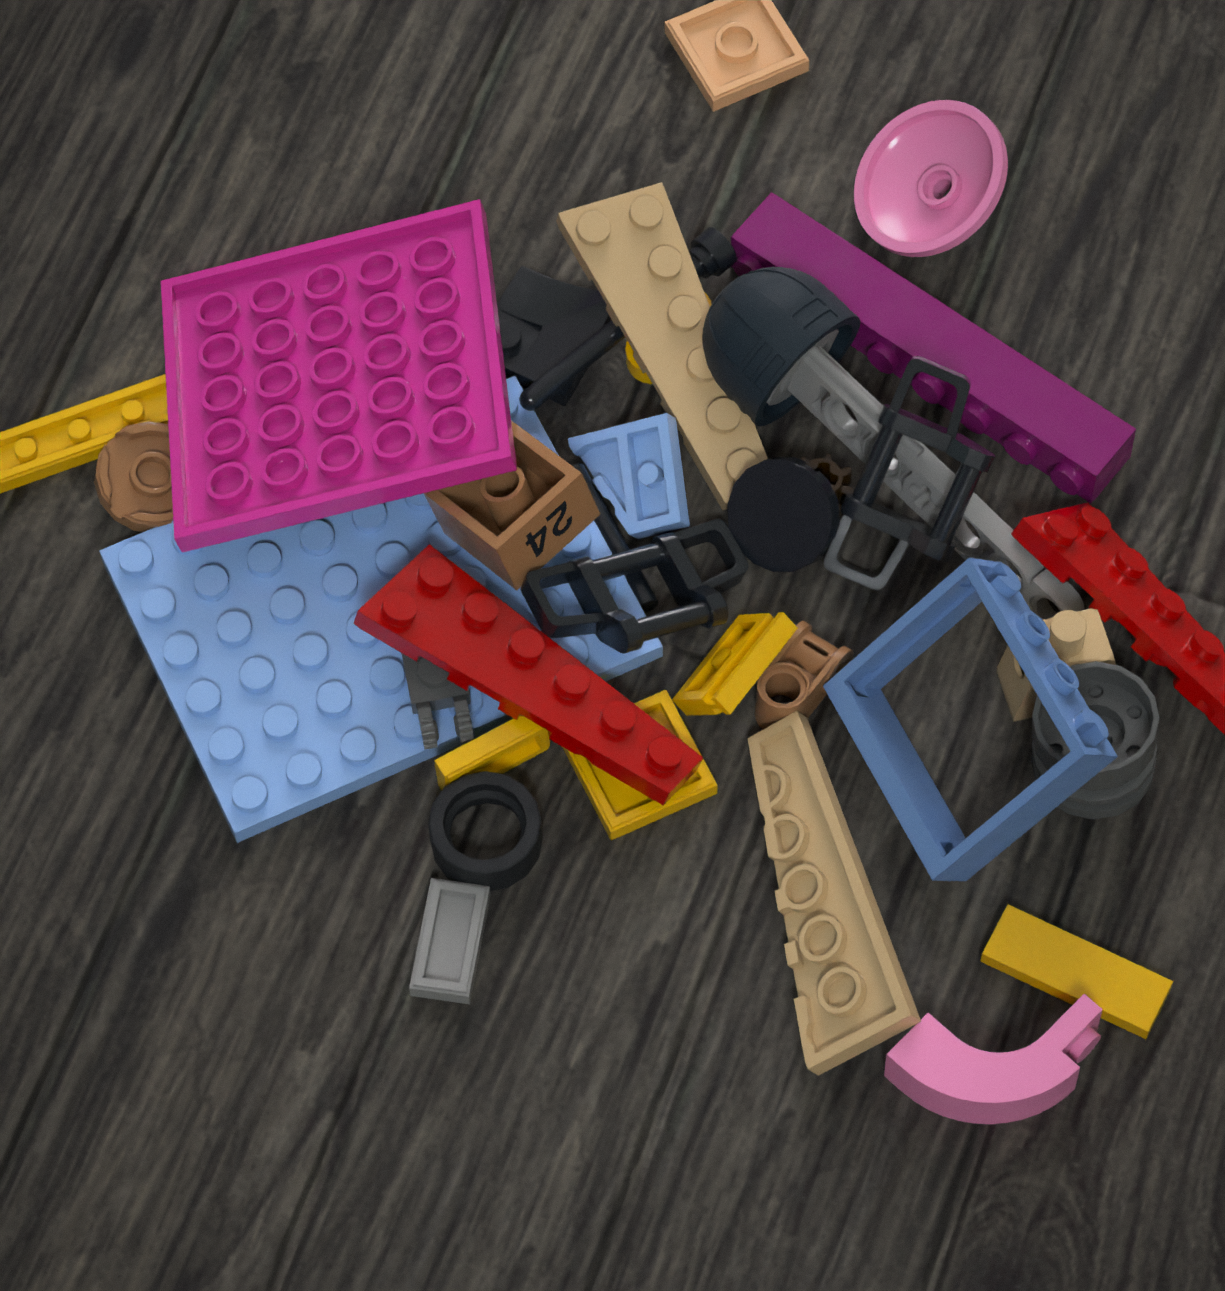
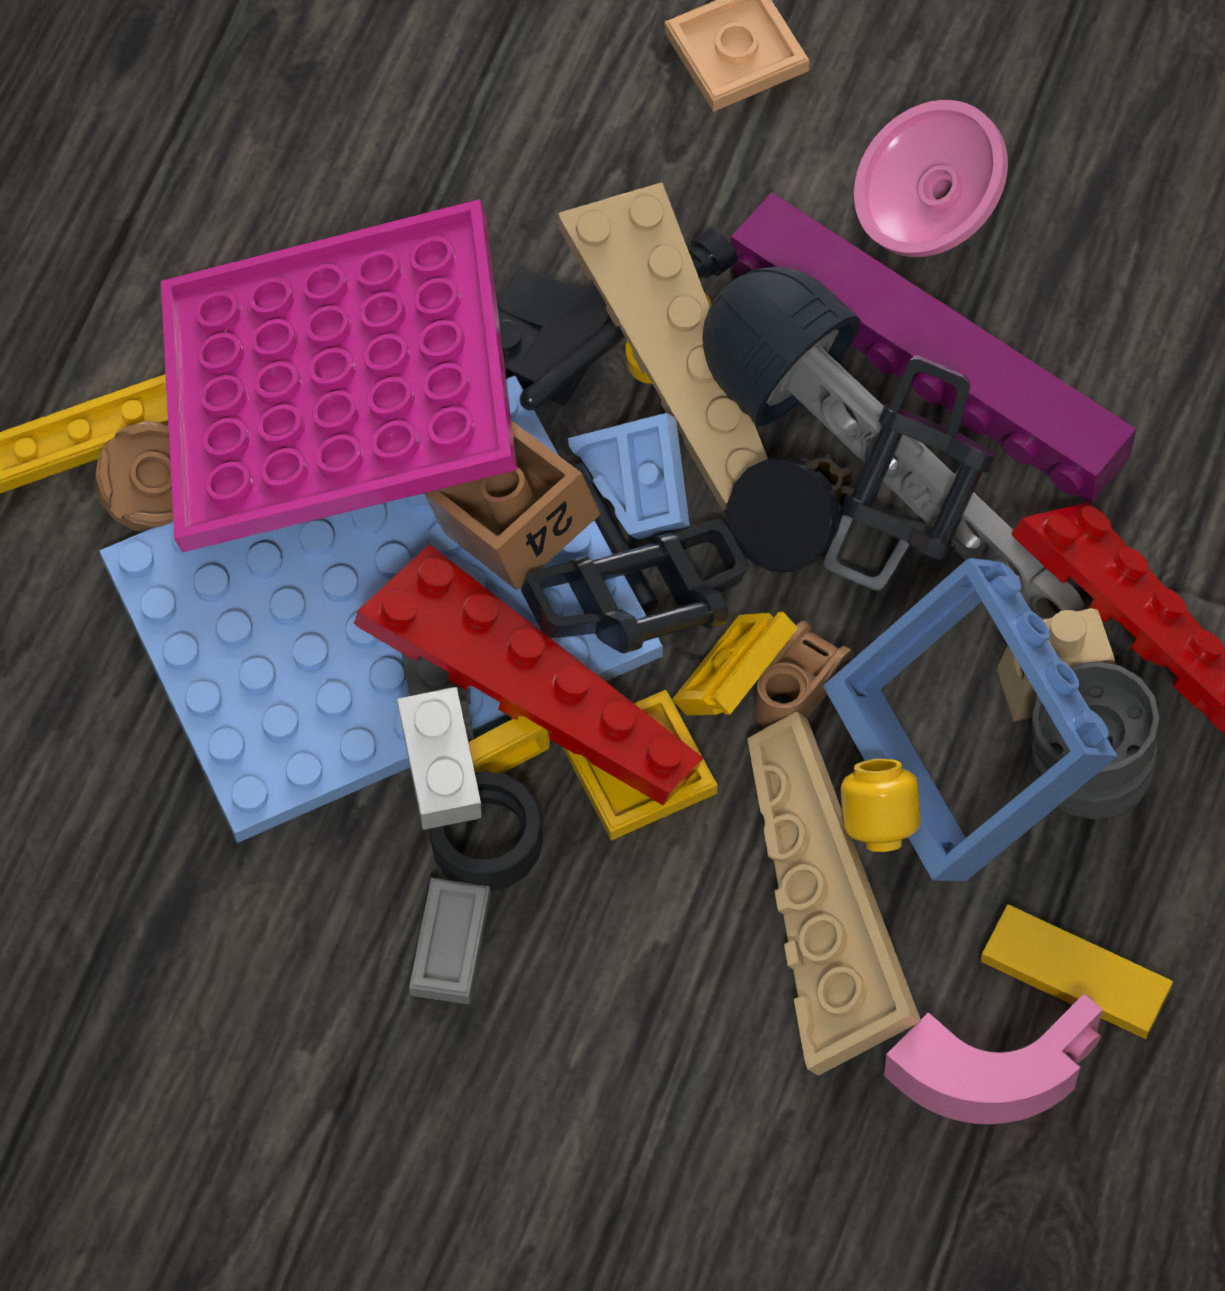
(439, 758): none -> white brick
(880, 804): none -> yellow head

